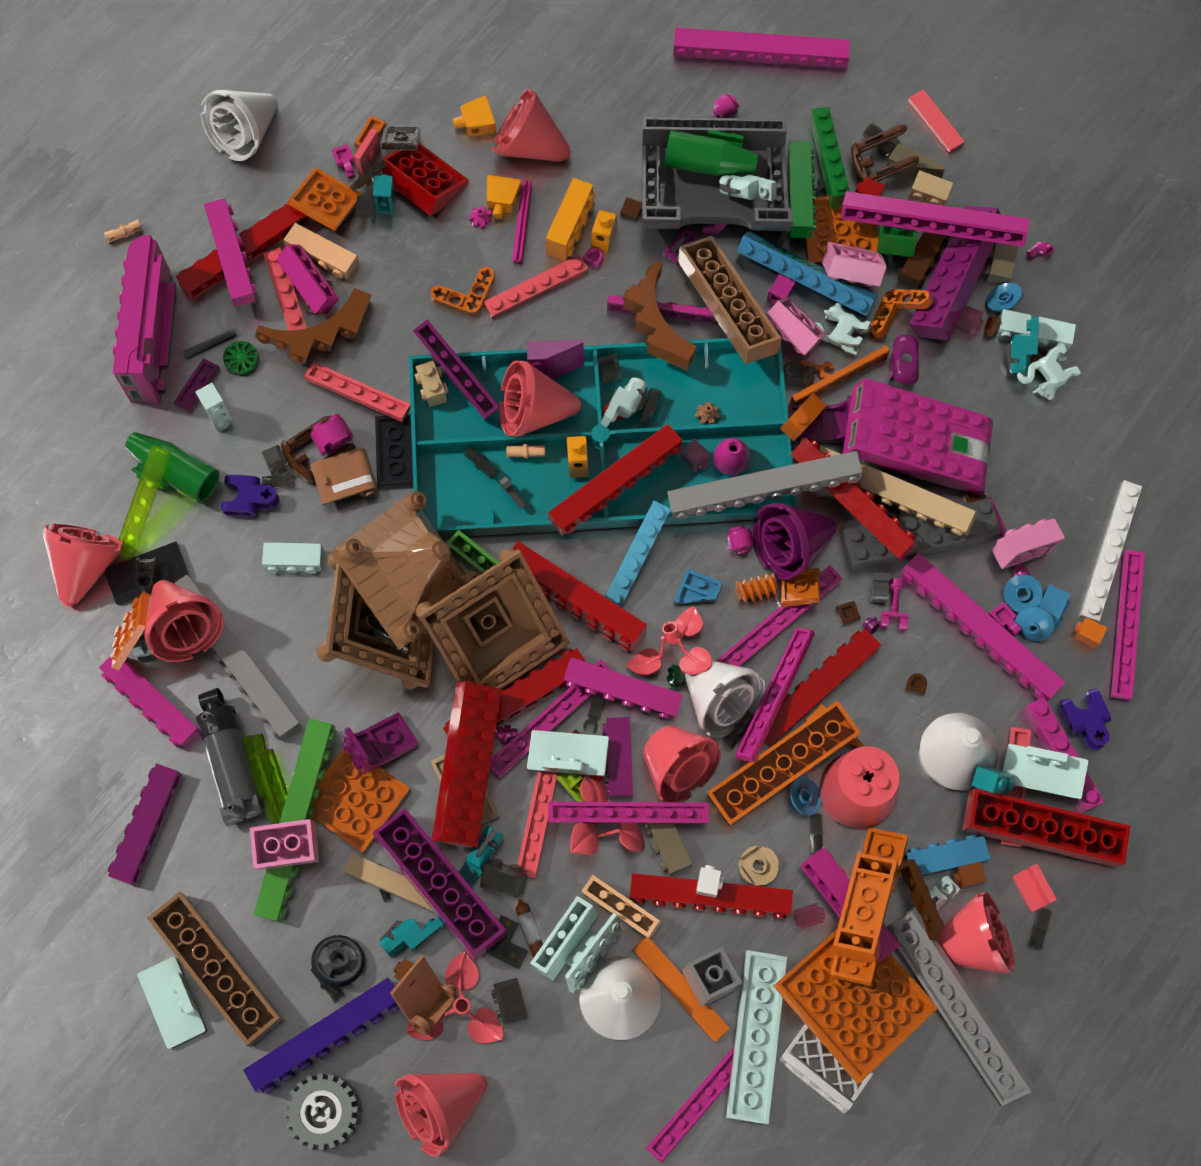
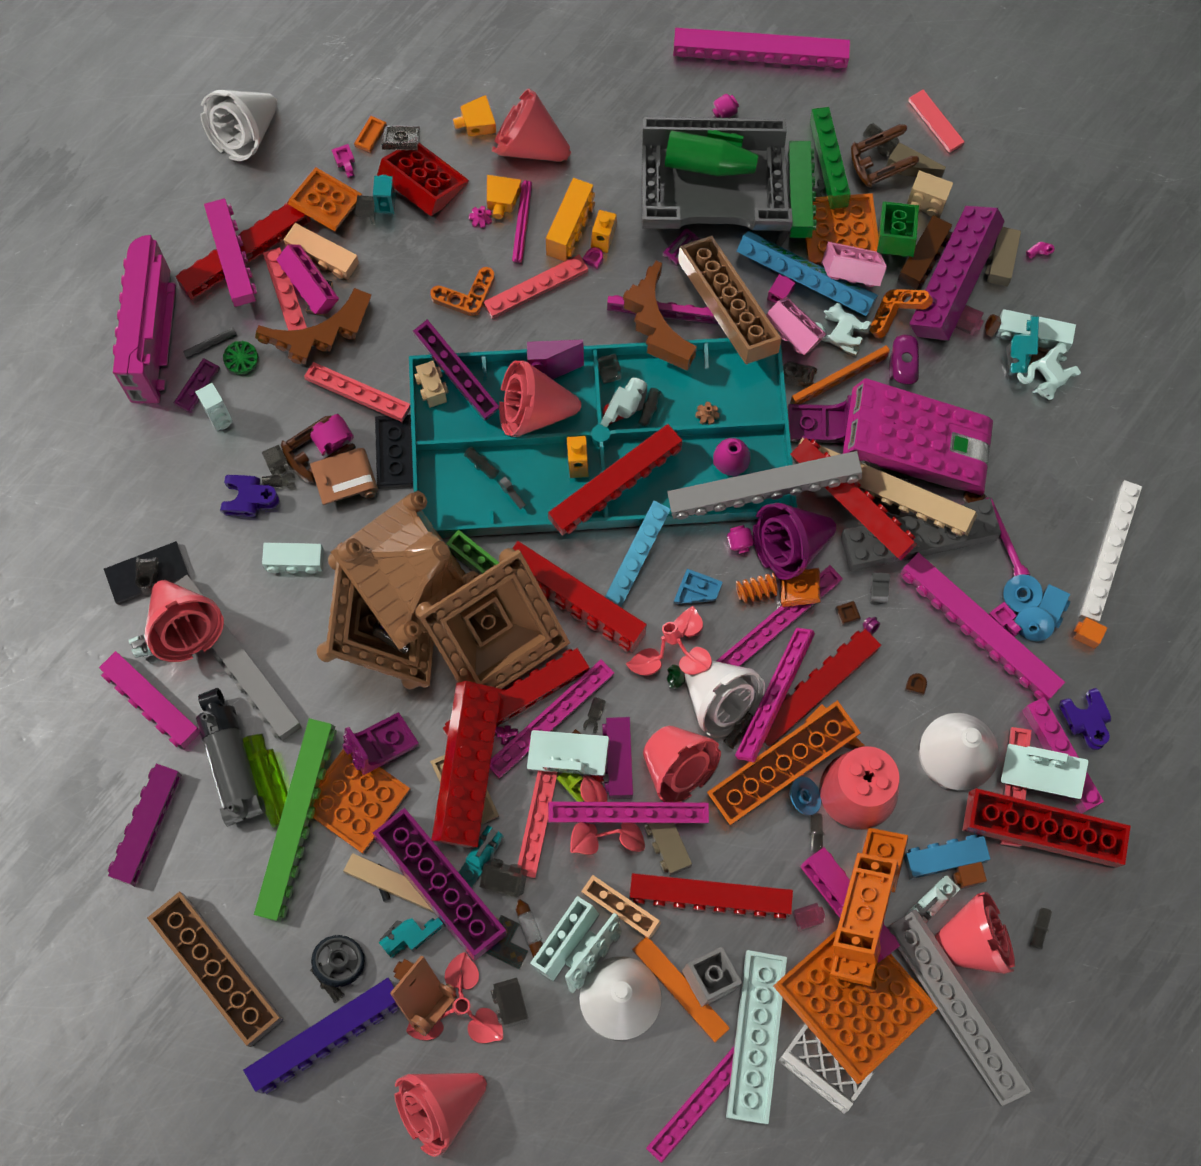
(78, 558): coral cone -> none
(123, 231): light nougat pin -> none
(130, 631): orange plate -> none
(143, 499): clear neon green tile -> none
(171, 1002): light aqua bracket -> none
(182, 471): green piece -> none
(284, 844): bright pink brick -> none
(337, 1129): light grey wheel -> none
(367, 151): coral plate -> none
(367, 177): clear smoke plate -> none
(526, 451): light nougat pin -> none
(622, 687): dark pink brick -> none
(631, 208): reddish brown tile -> none
(695, 455): clear pink brick -> none
(709, 881): white brick -> none
(712, 229): dark pink arm -> none
(747, 864): tan plate -> none
(748, 187): light aqua plate -> none
(803, 417): orange slope -> none
(820, 368): orange bar -> none
(870, 187): red brick -> none
(896, 585): dark pink bar -> none
(922, 899): reddish brown plate -> none
(935, 219): dark pink brick -> none
(993, 780): teal brick -> none
(1004, 297): dark azure dish -> none
(1027, 543): bright pink brick -> none
(1034, 888): coral panel -> none
(1127, 625): dark pink plate -> none

